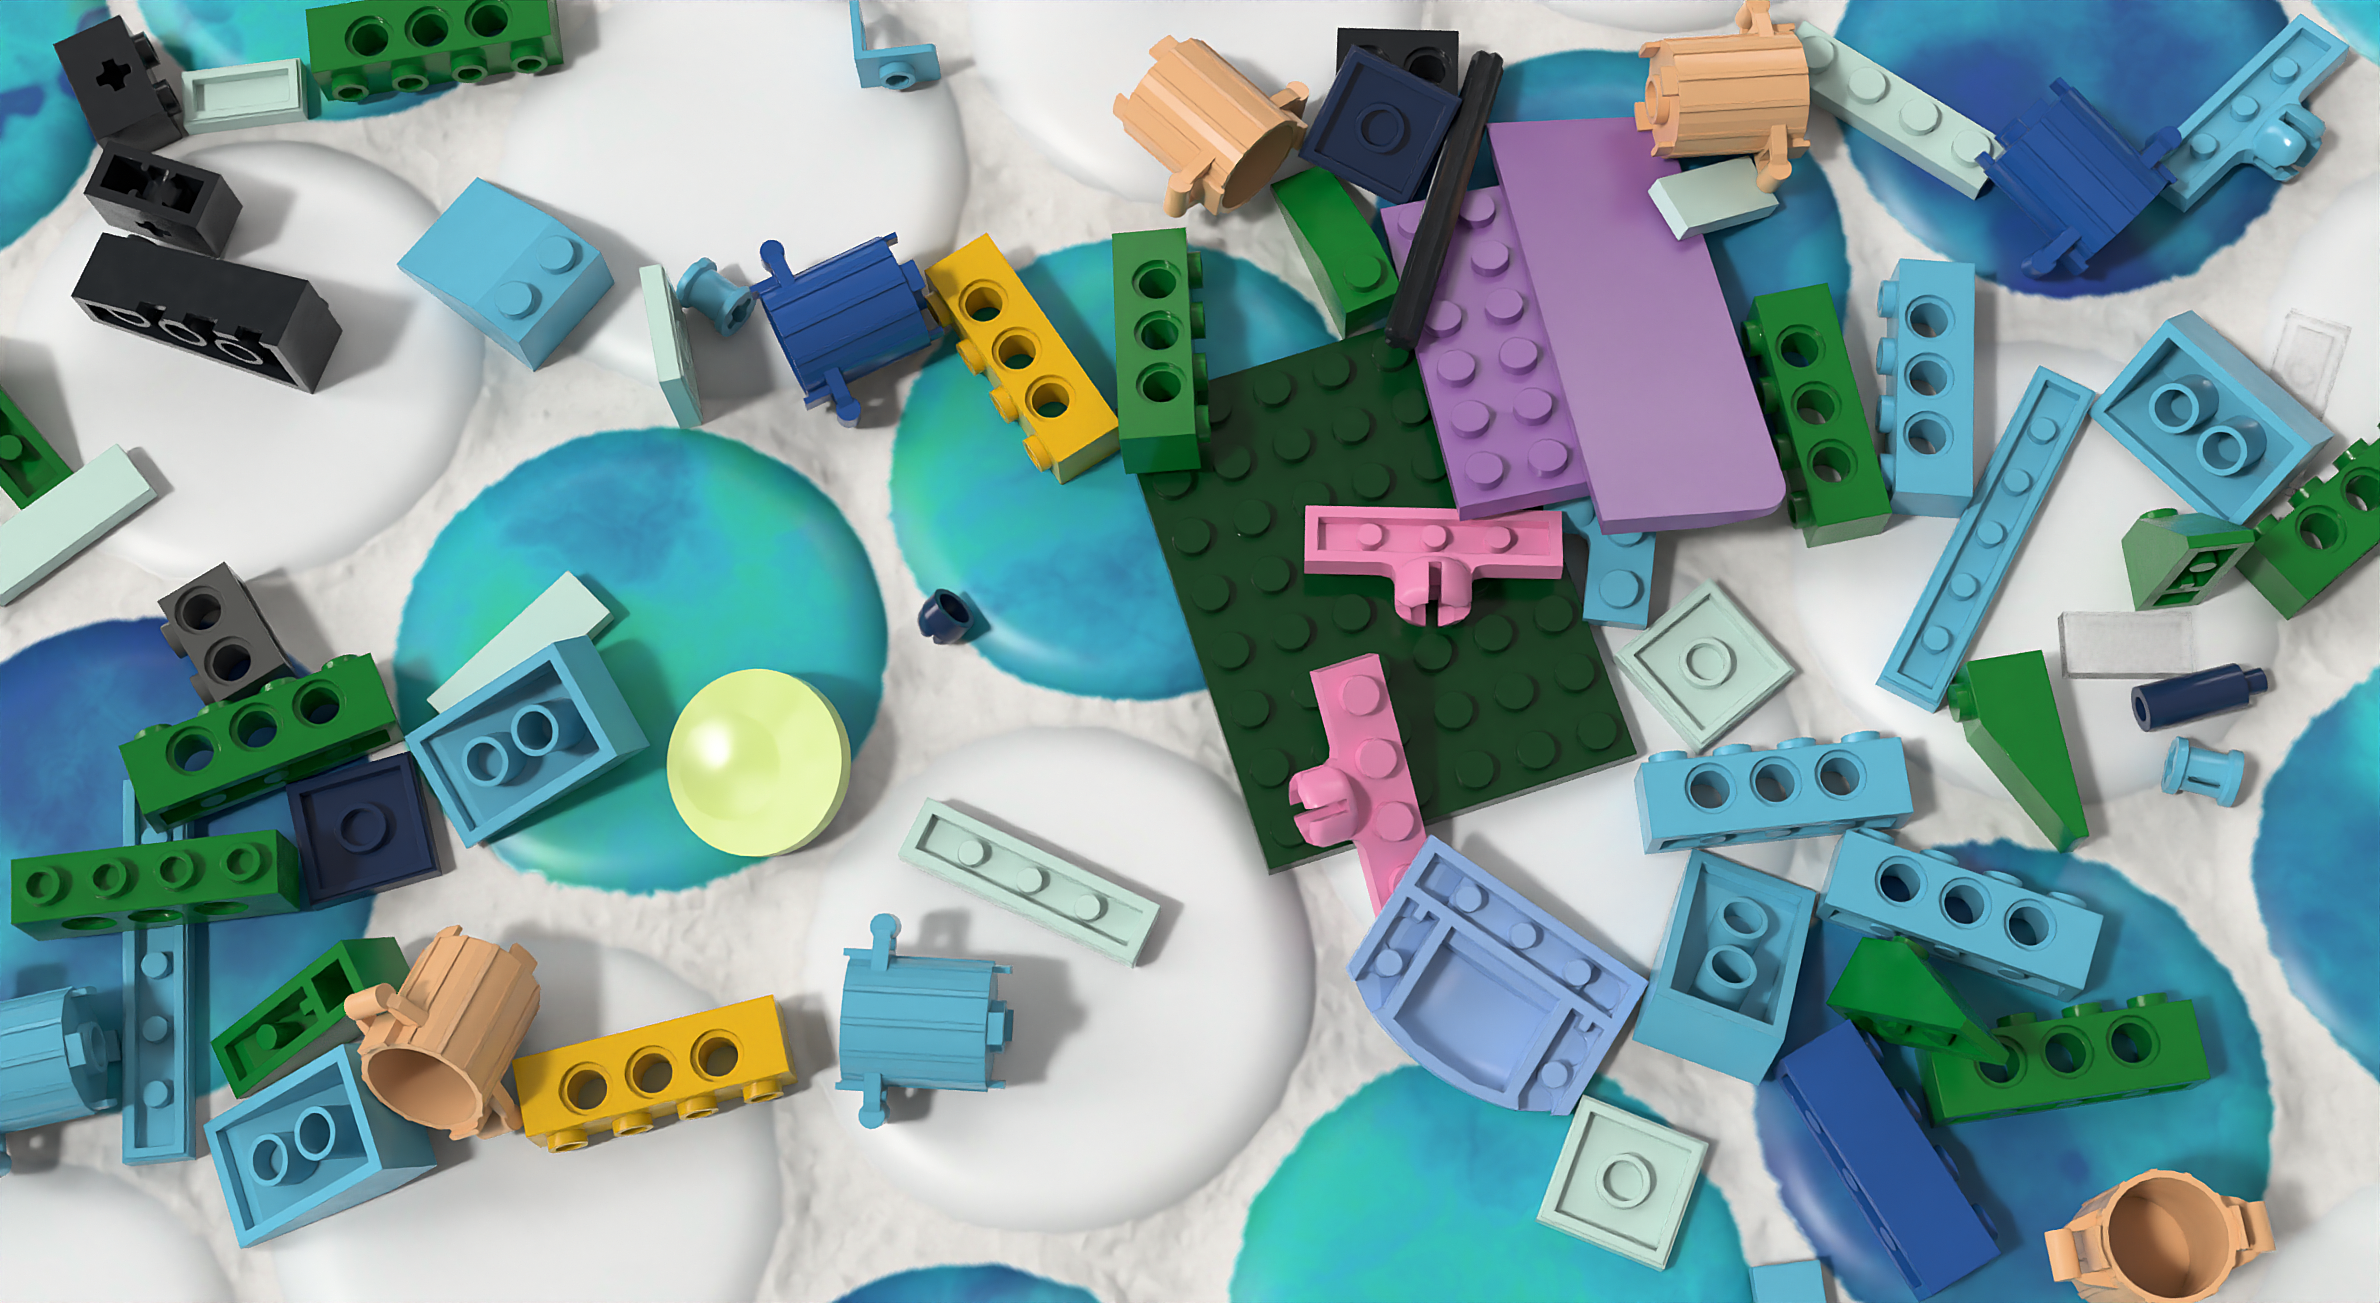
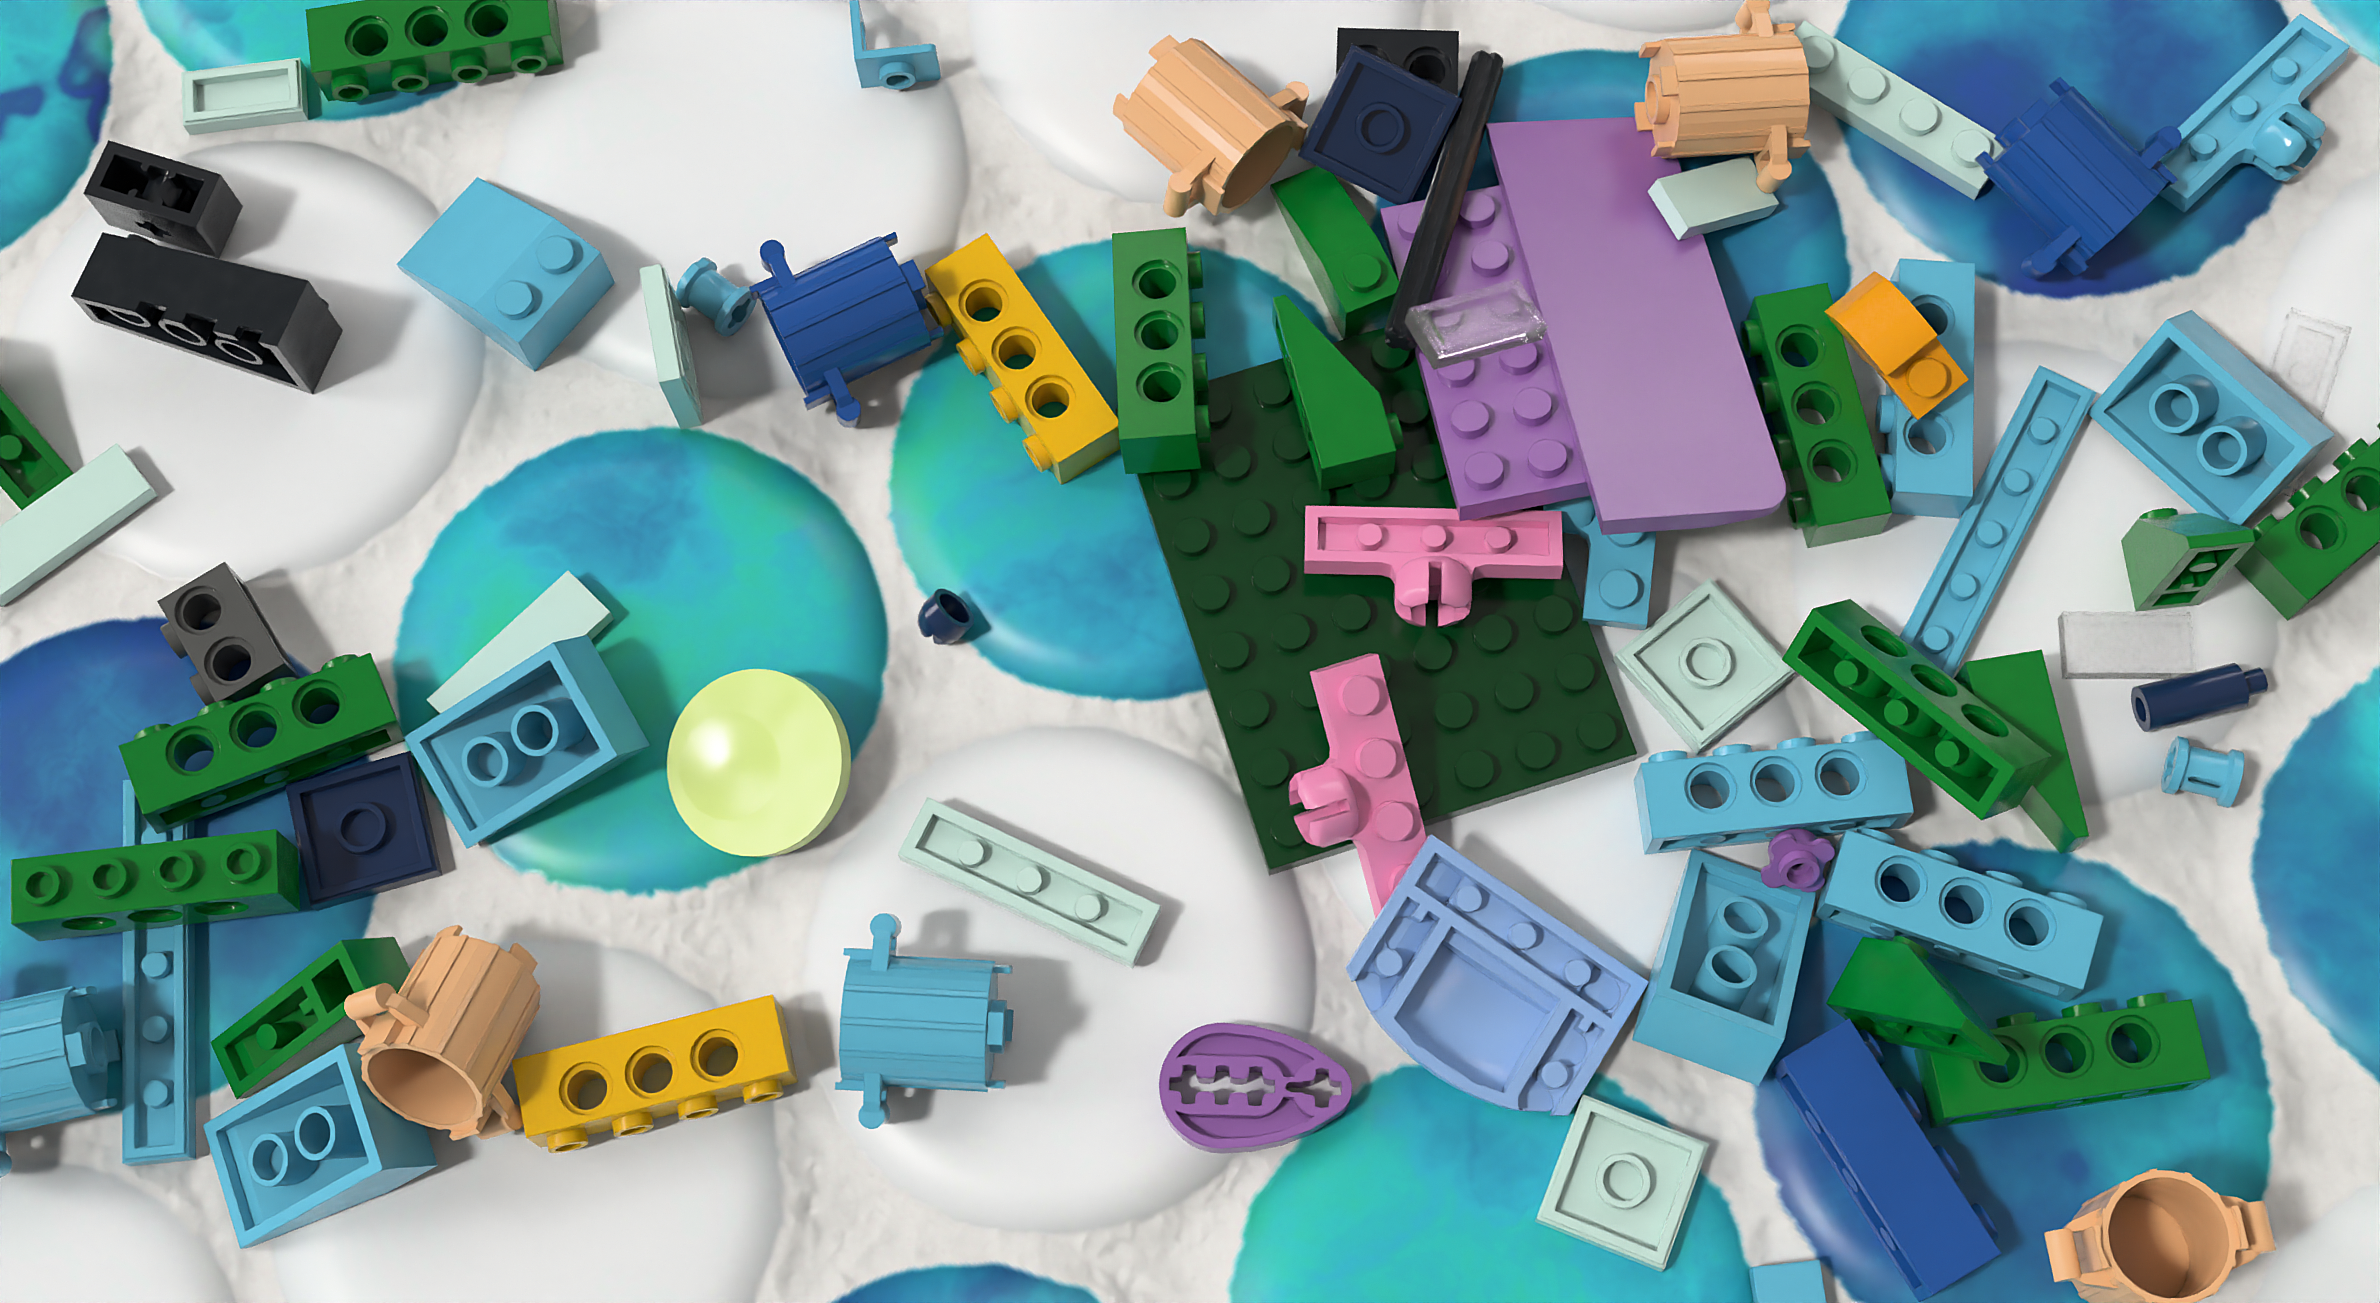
(118, 88): black brick -> none
(1241, 1051): none -> medium lavender piece
(1336, 405): none -> green slope
(1475, 324): none -> clear tile
(1797, 860): none -> medium lavender plate
(1897, 344): none -> light orange brick
(1916, 708): none -> green brick

